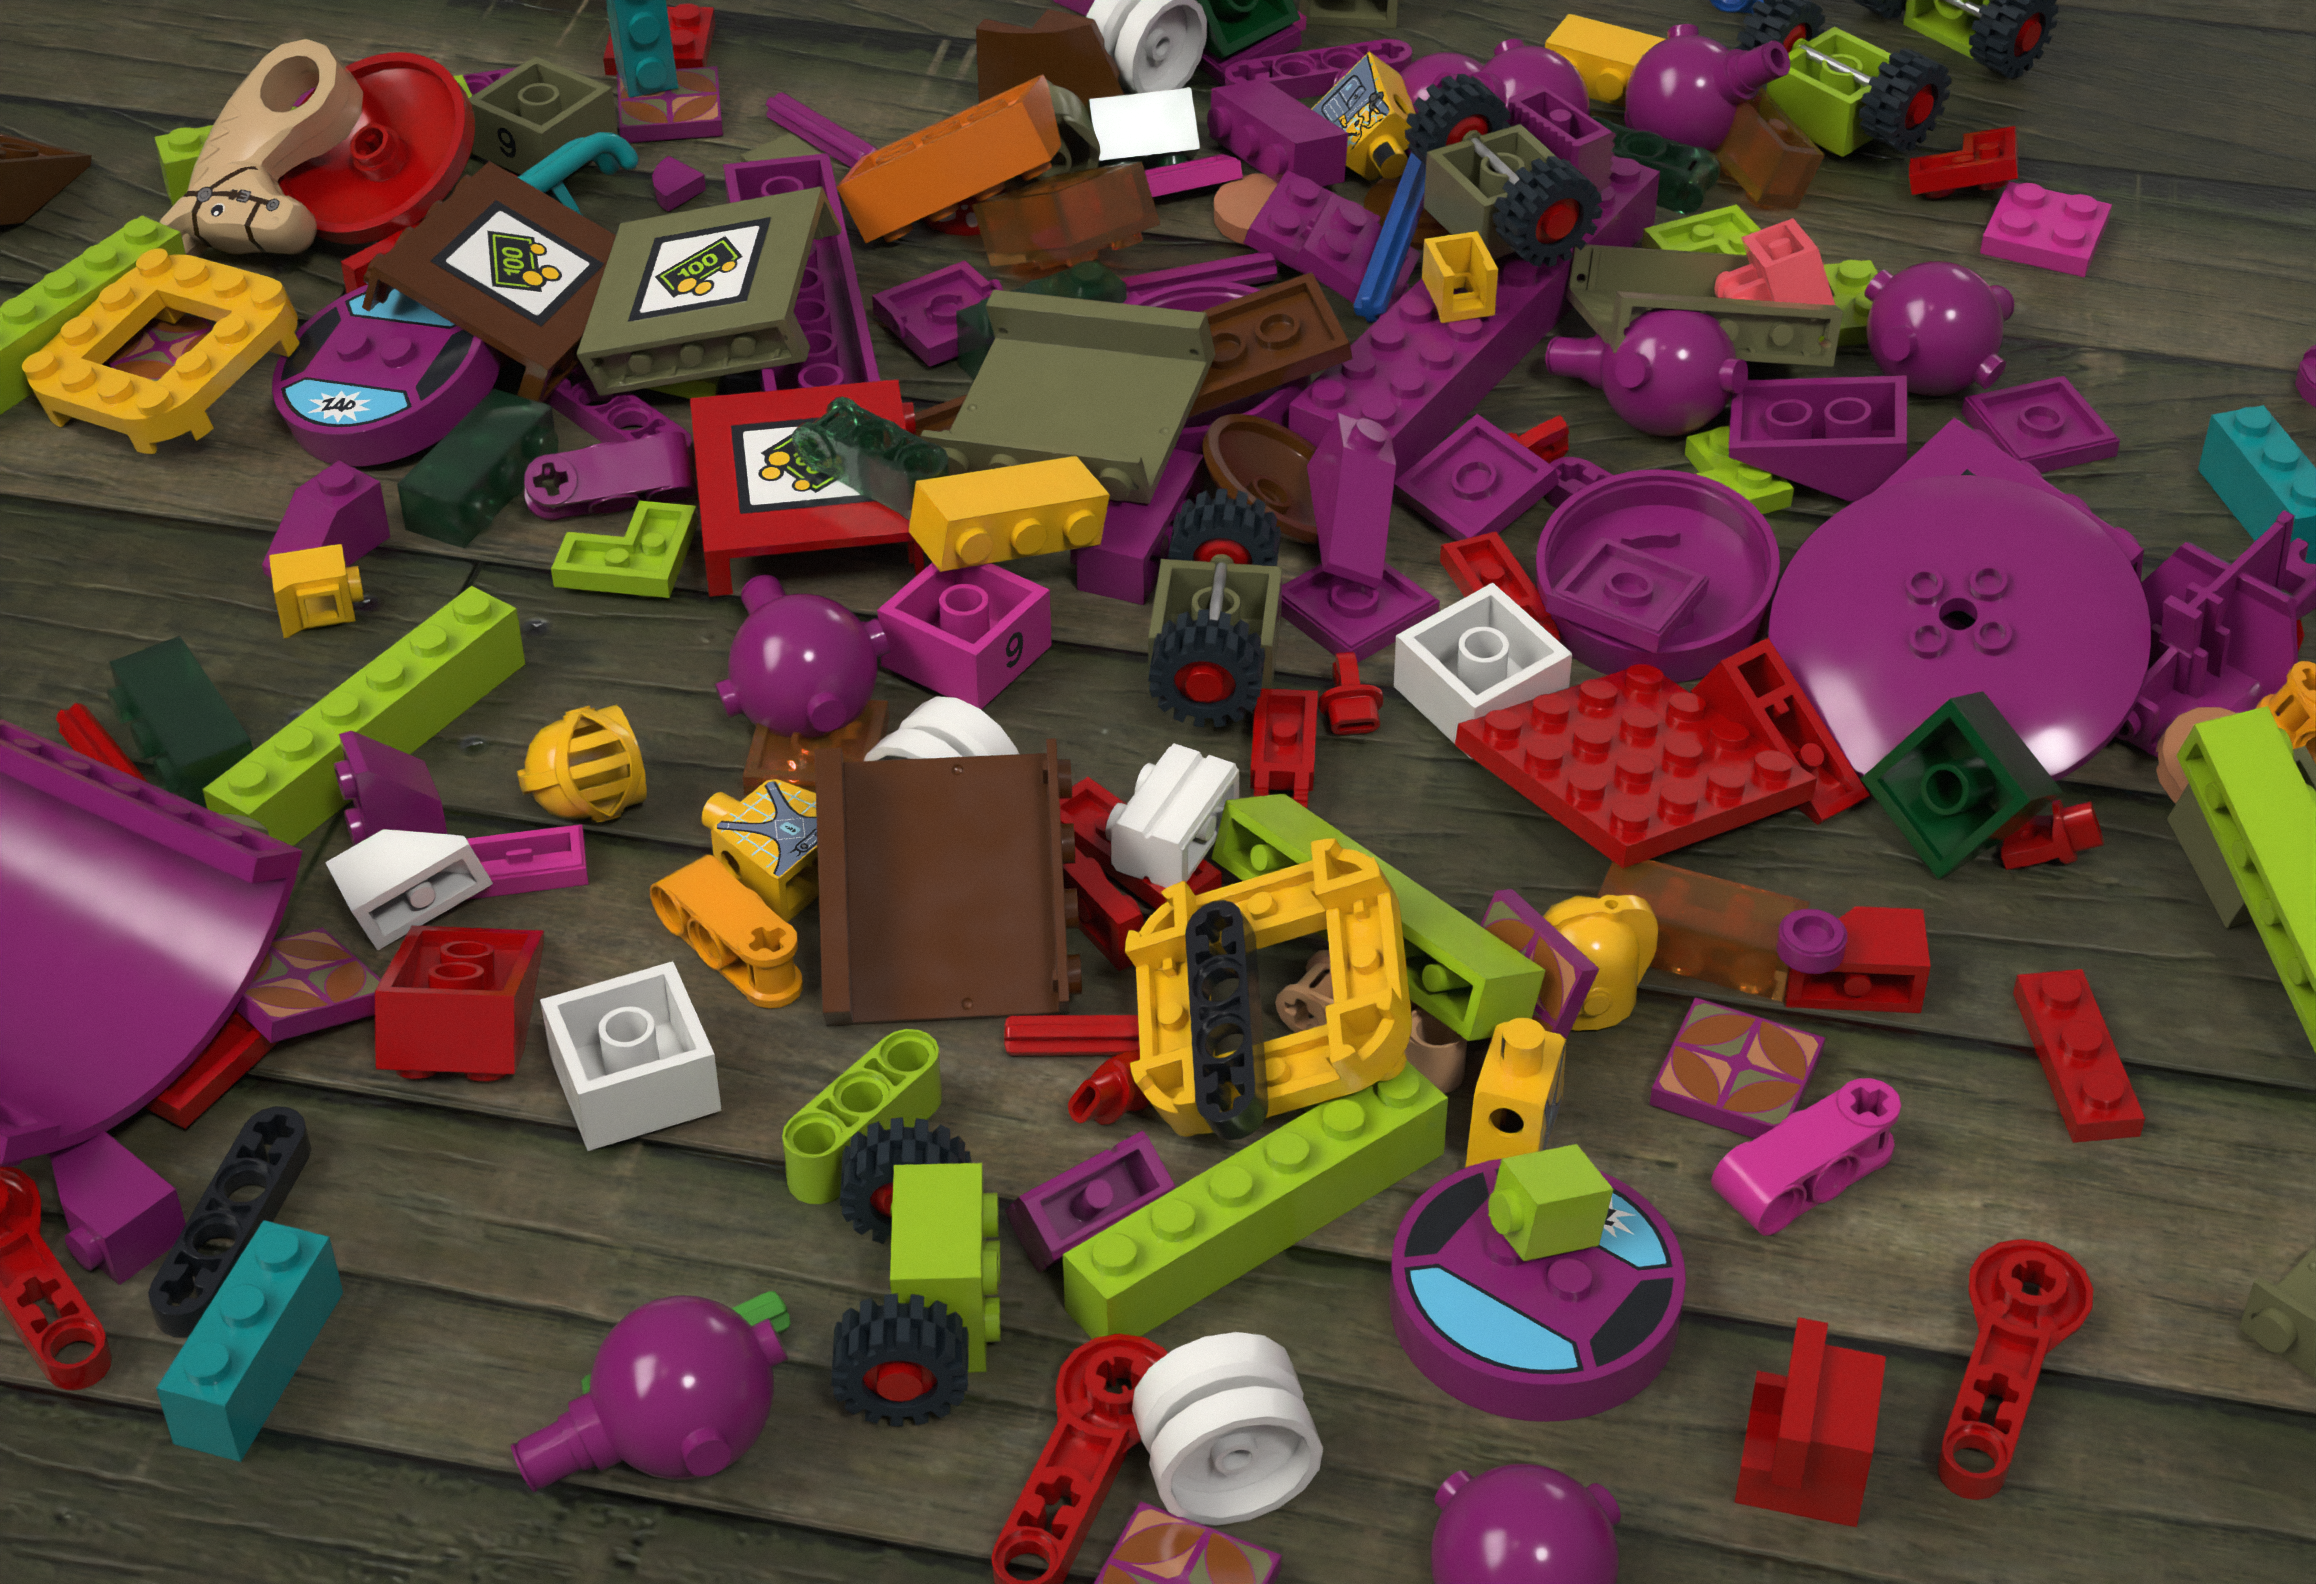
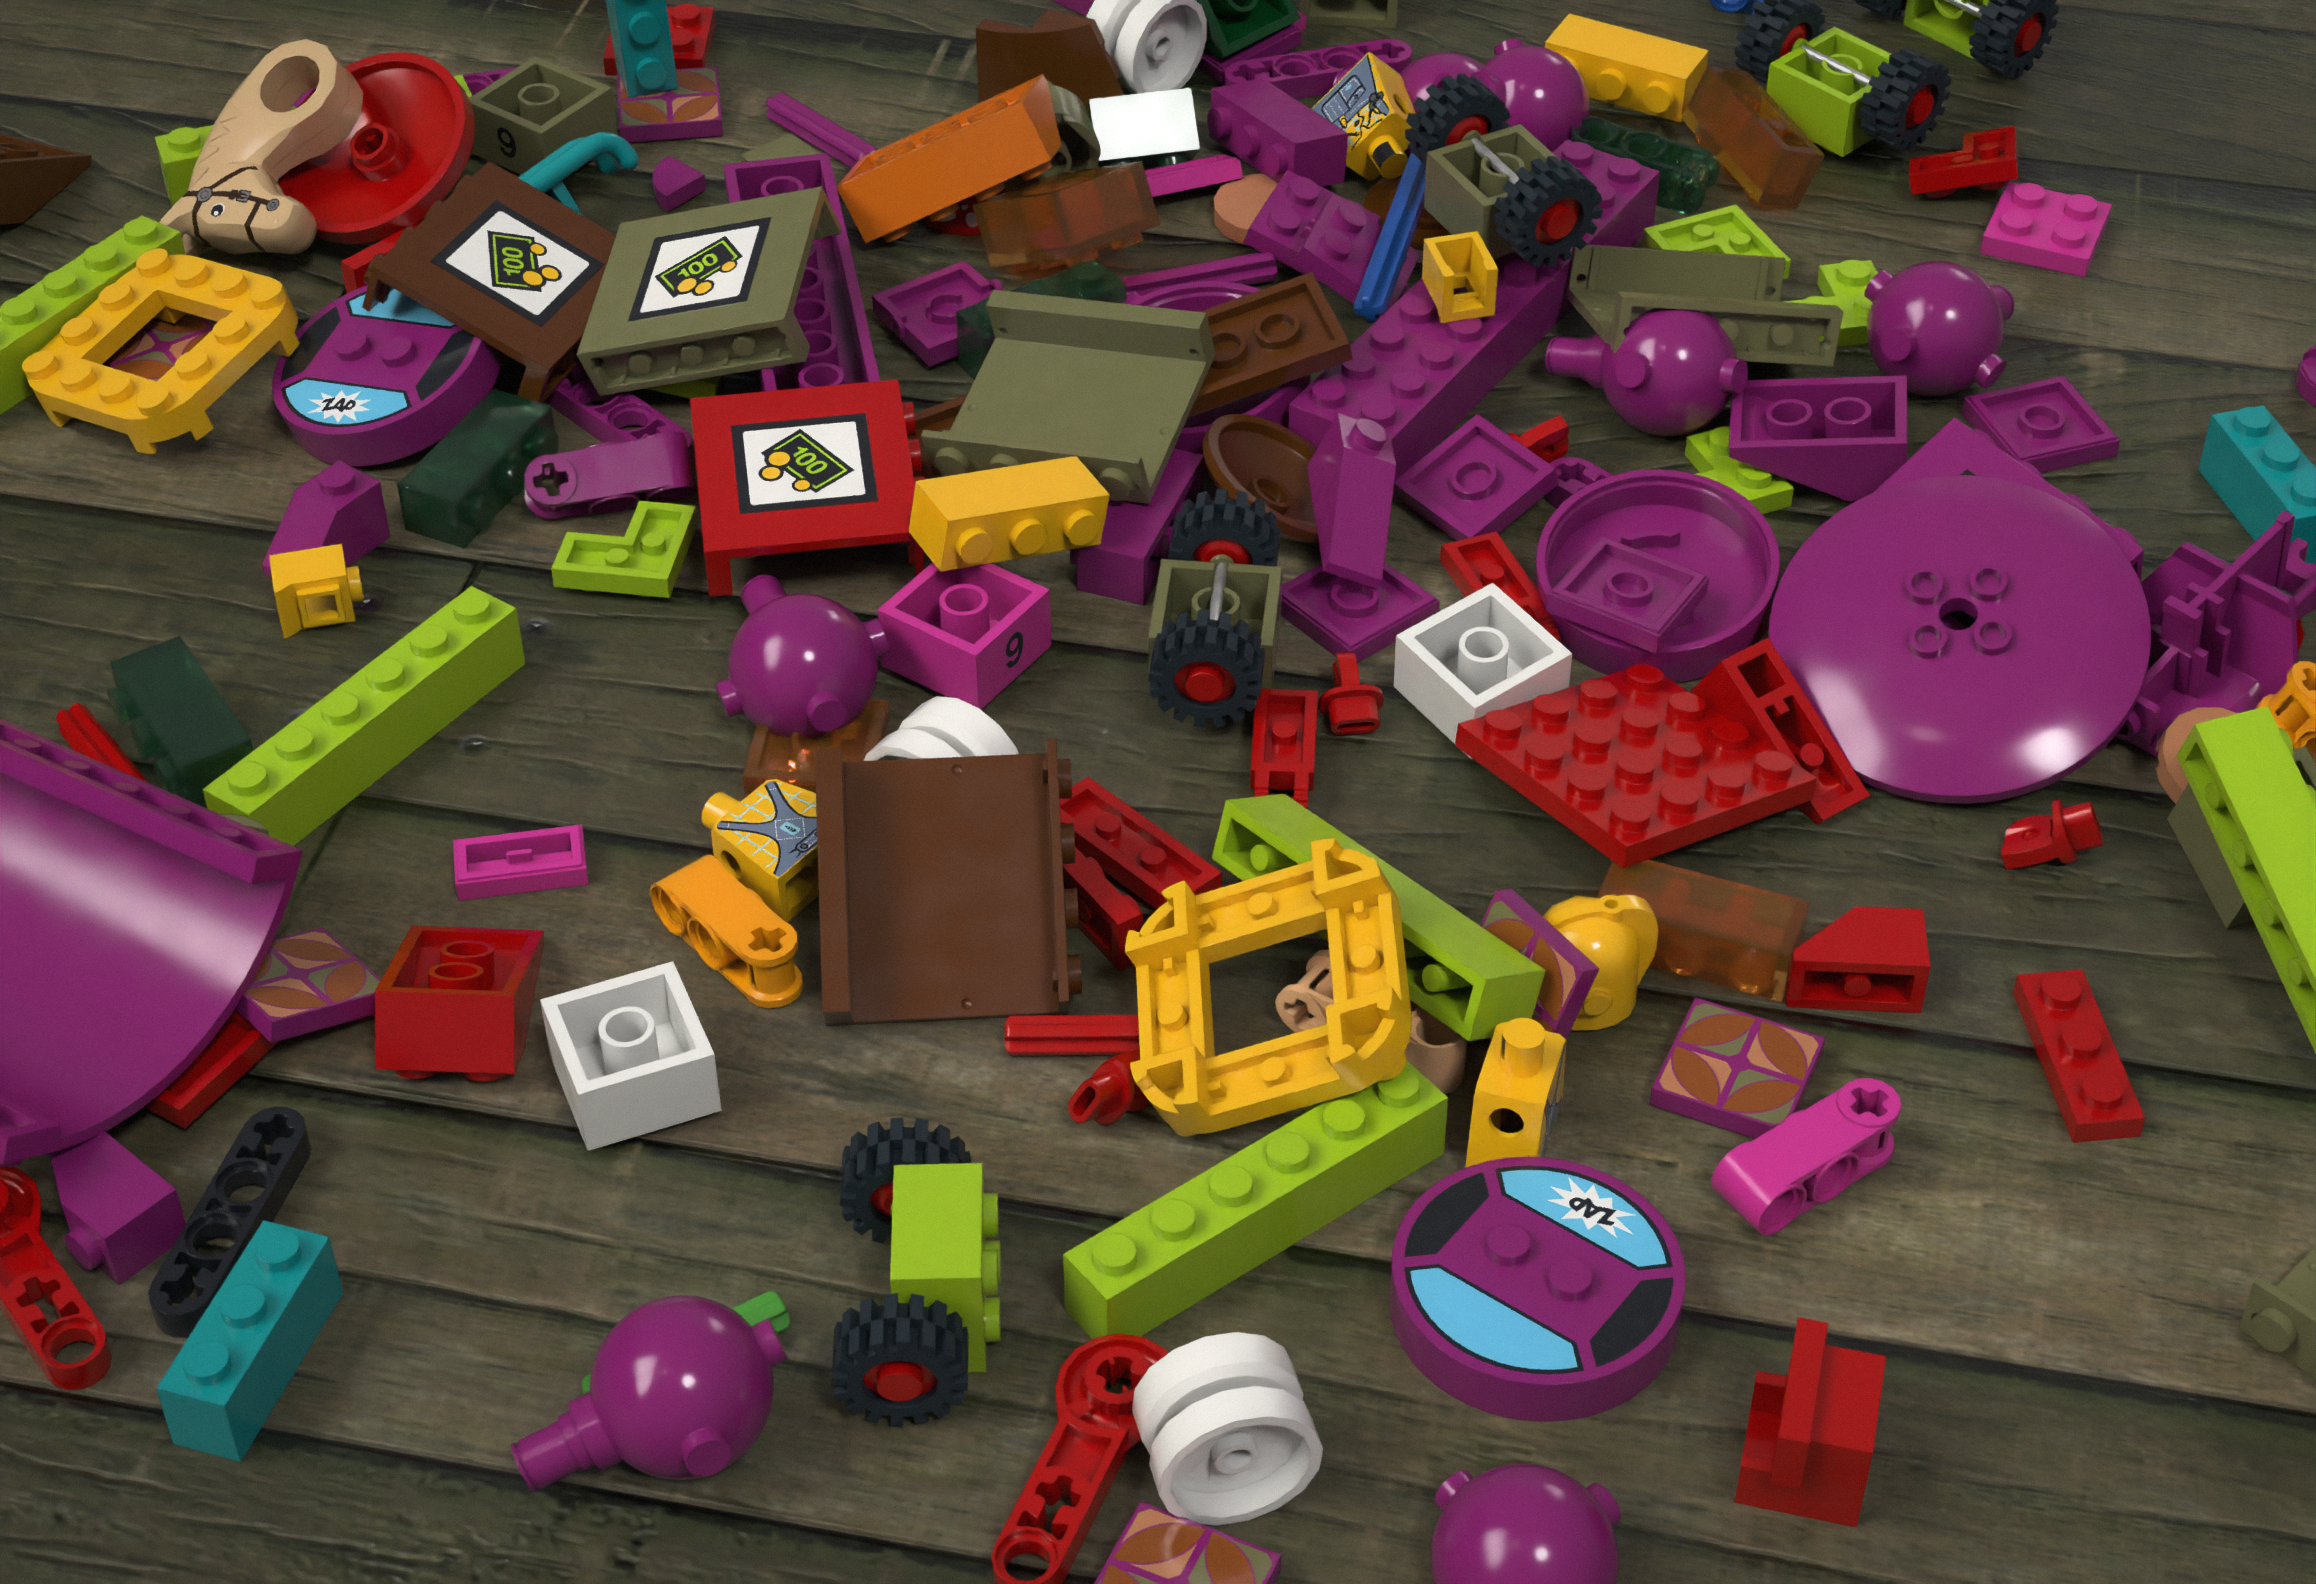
(386, 789): magenta slope -> none
(406, 880): white slope -> none
(585, 766): yellow helmet -> none
(869, 454): clear green piece -> none
(888, 1082): lime beam -> none
(1088, 1199): magenta brick -> none
(1171, 816): white brick -> none
(1219, 1019): black beam -> none
(1550, 1202): lime brick -> none
(1565, 132): magenta brick -> none
(1693, 84): magenta piece -> none
(1780, 268): coral brick -> none
(1811, 941): magenta tile -> none
(1960, 783): dark green slope -> none
(2010, 1352): red beam -> none

